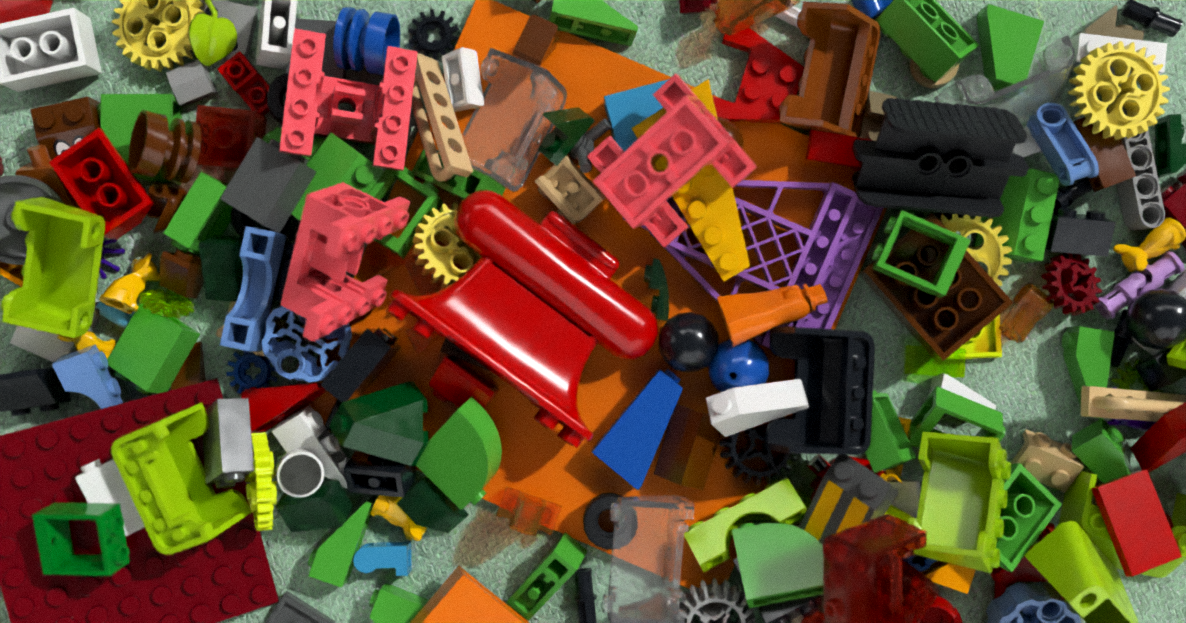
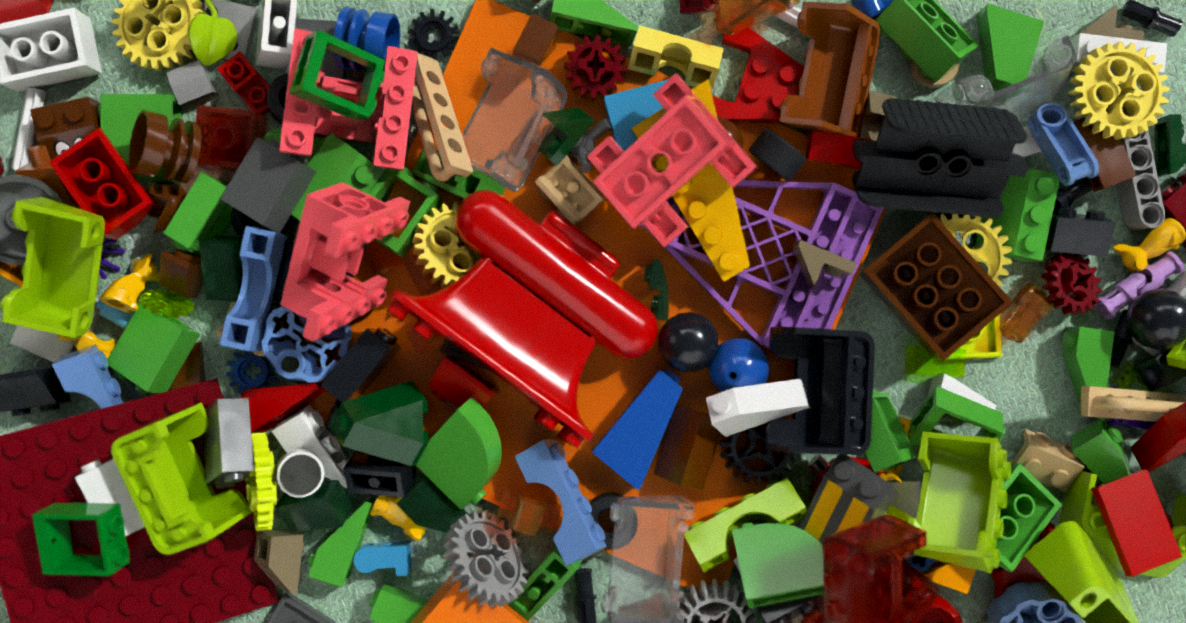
(26, 135): none -> white axle
(280, 557): none -> dark tan slope
(309, 67): none -> green window
(463, 79): white slope -> none
(486, 559): none -> light grey gear
(578, 533): none -> medium blue arch
(584, 66): none -> dark red gear
(659, 49): none -> light yellow arch
(757, 312): orange piece -> none
(777, 154): none -> black tyre
(814, 258): none -> dark tan slope
(949, 265): bright green window -> none

